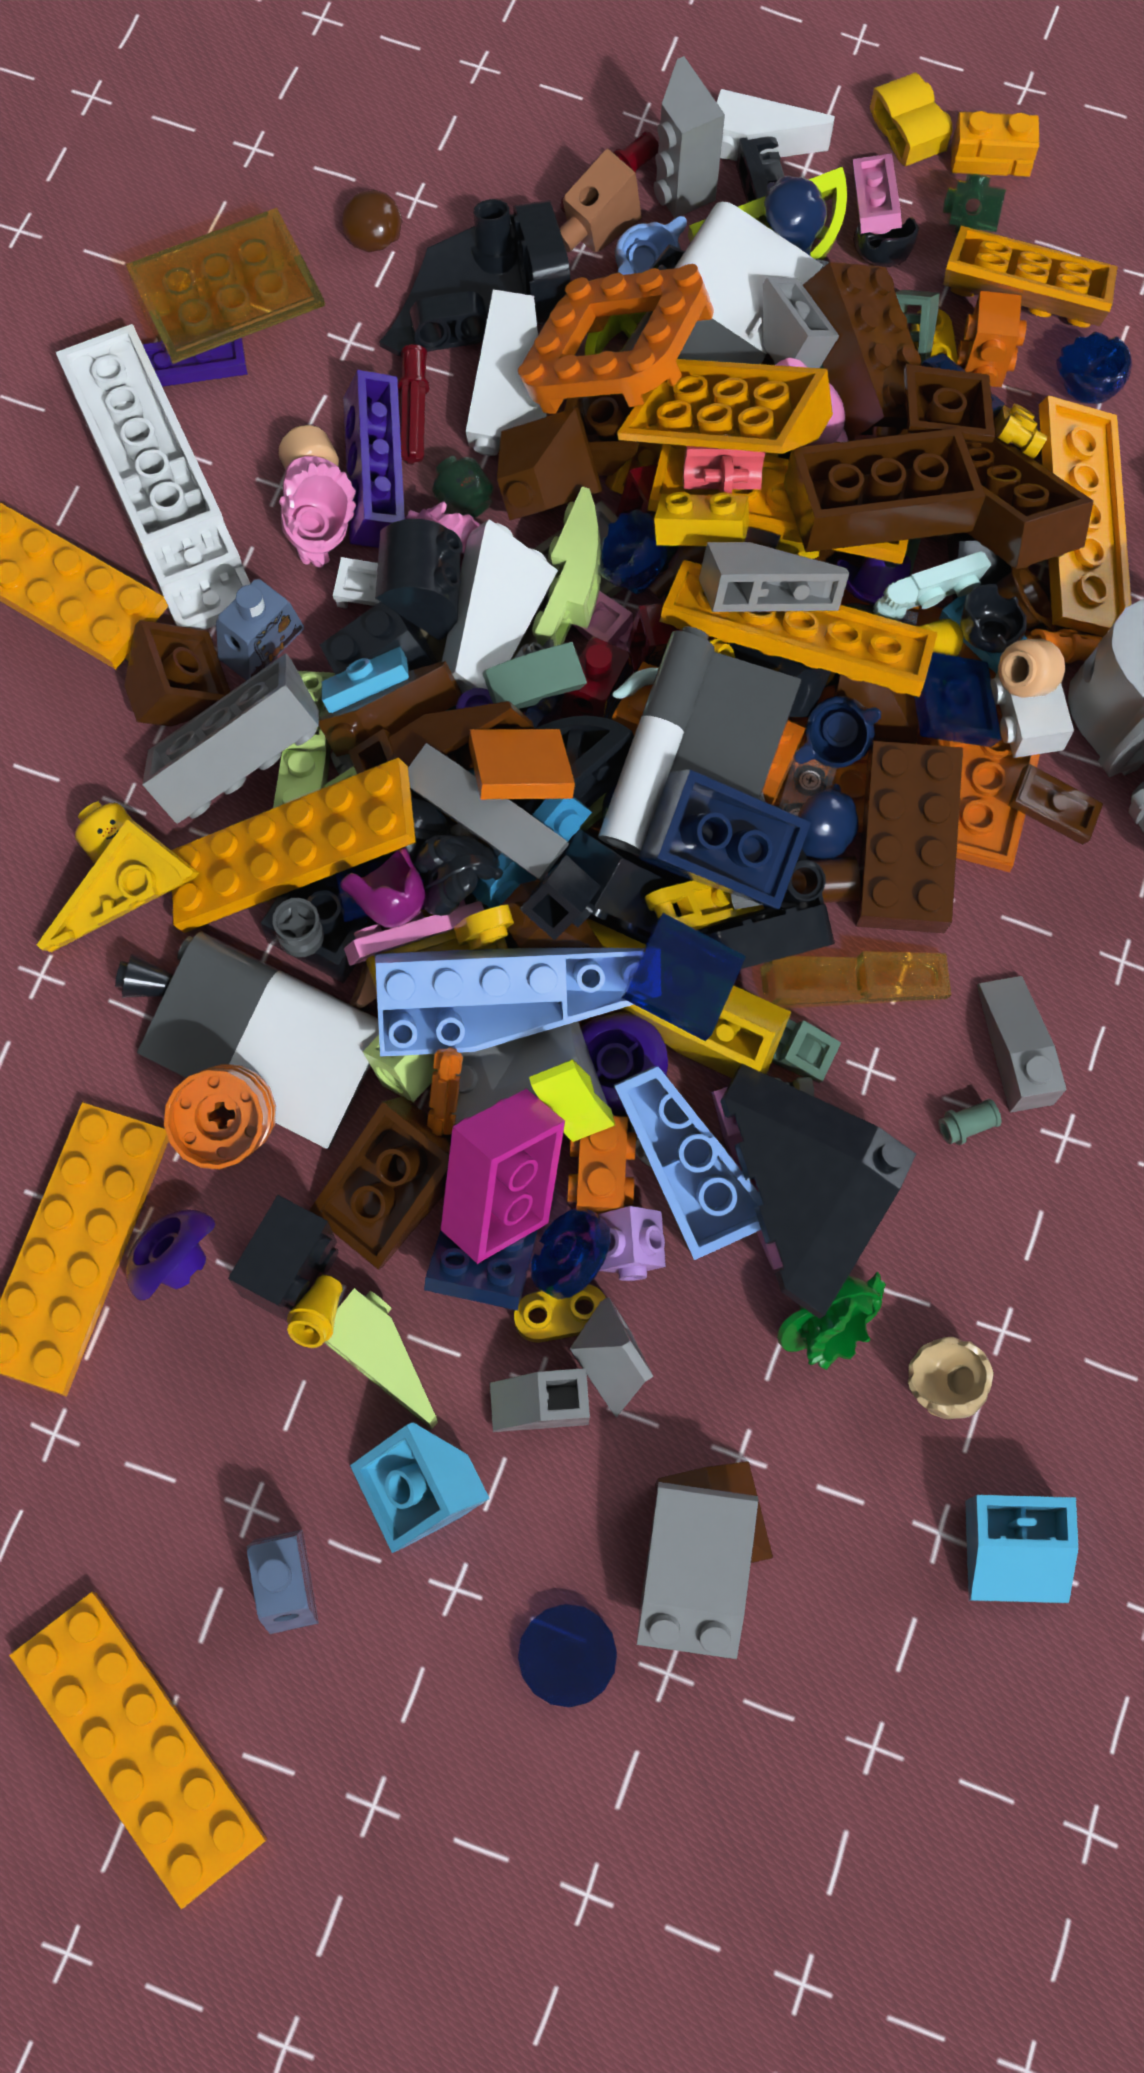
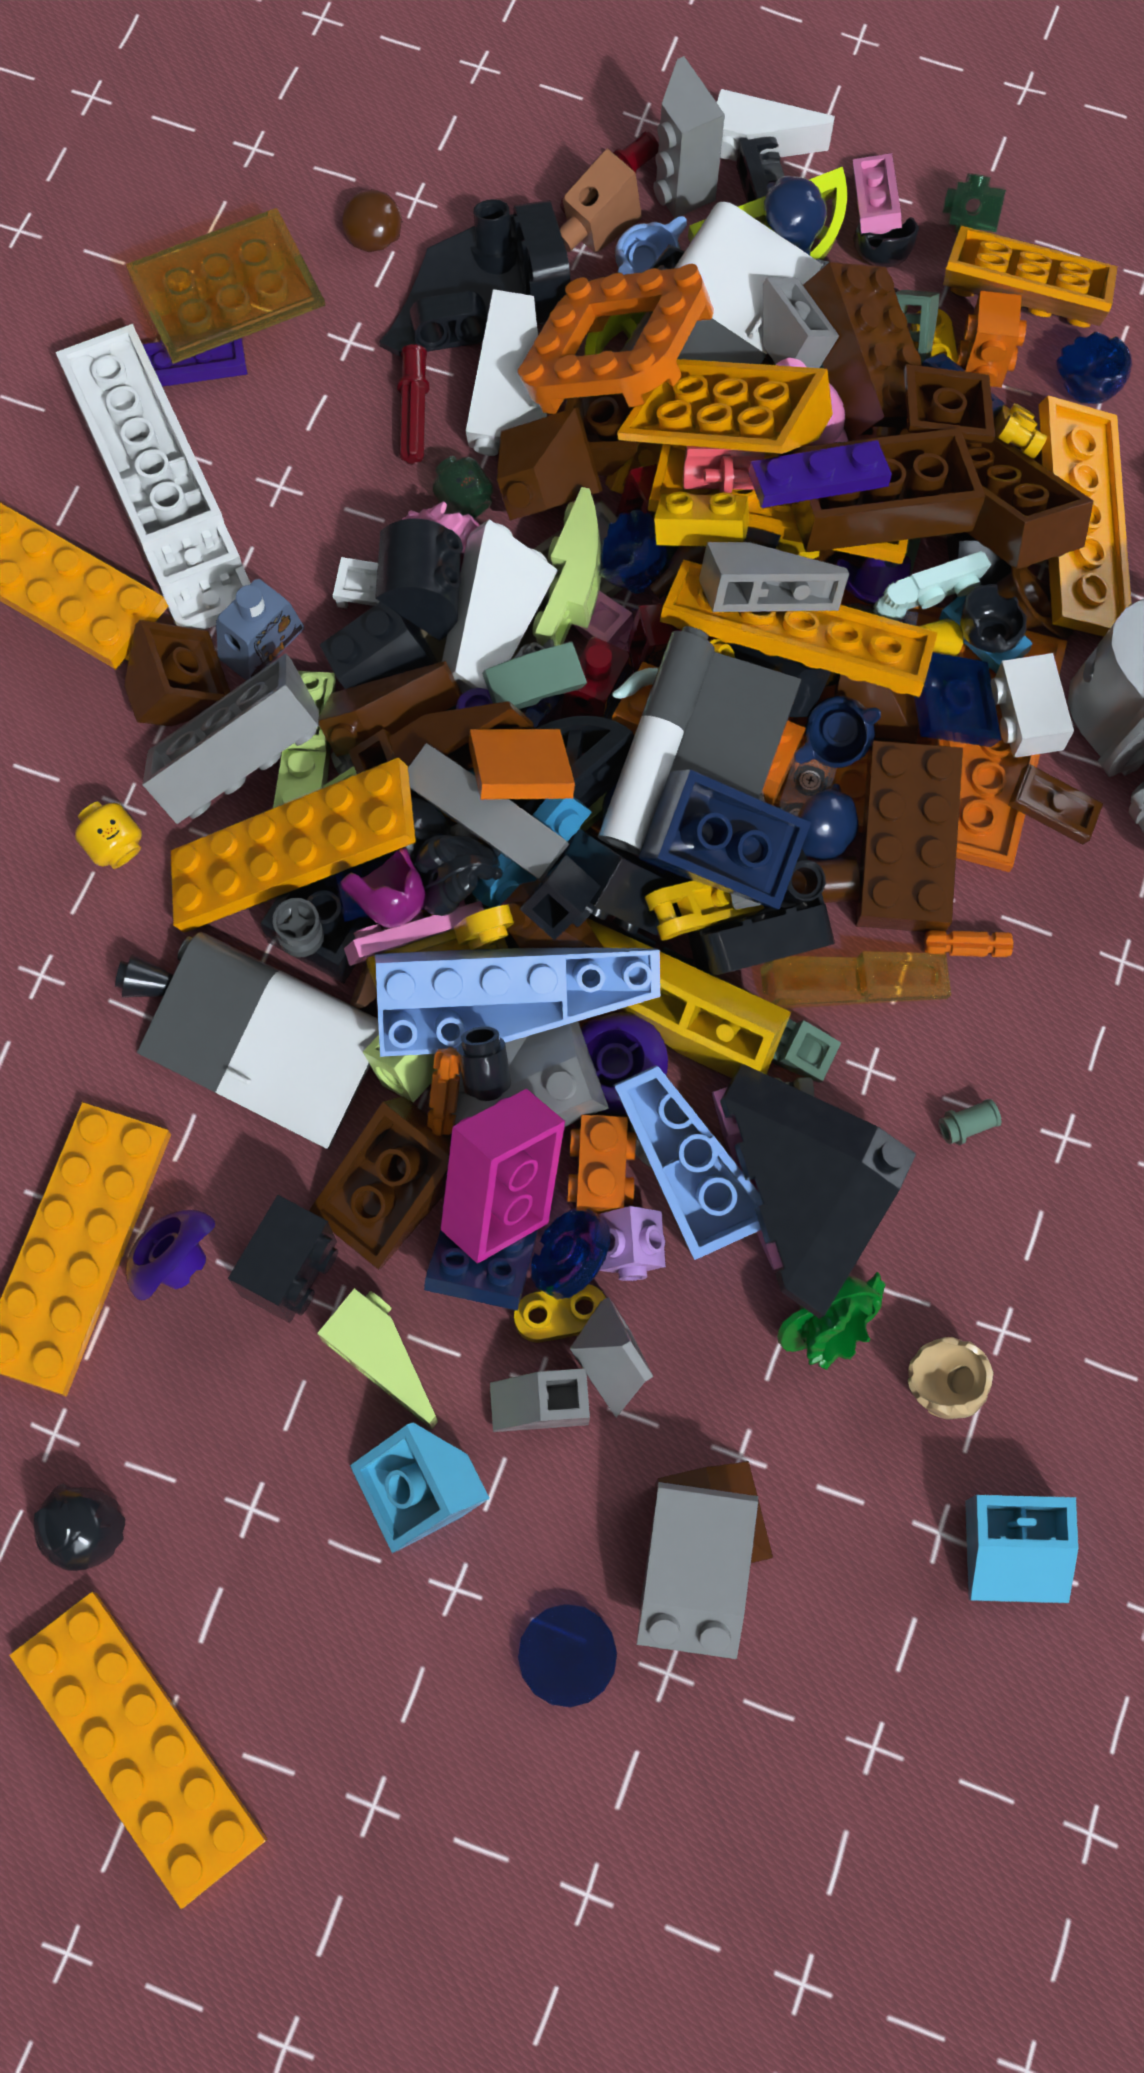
(78, 1527): none -> black hair
(125, 876): yellow wing -> none
(209, 1139): orange wheel -> none
(282, 1582): sand blue torso -> none
(306, 441): light nougat head -> none
(315, 507): bright pink hair -> none
(315, 1314): yellow cone -> none
(364, 679): medium azure plate -> none
(373, 455): dark purple brick -> none
(484, 1063): none -> black brick
(571, 1096): neon yellow slope -> none
(684, 977): clear blue tile -> none
(819, 473): none -> dark purple plate
(911, 119): yellow brick -> none
(969, 943): none -> orange axle
(995, 143): light orange brick -> none
(1021, 1045): light grey slope -> none
(1031, 668): light nougat head -> none
(1071, 645): orange pin -> none

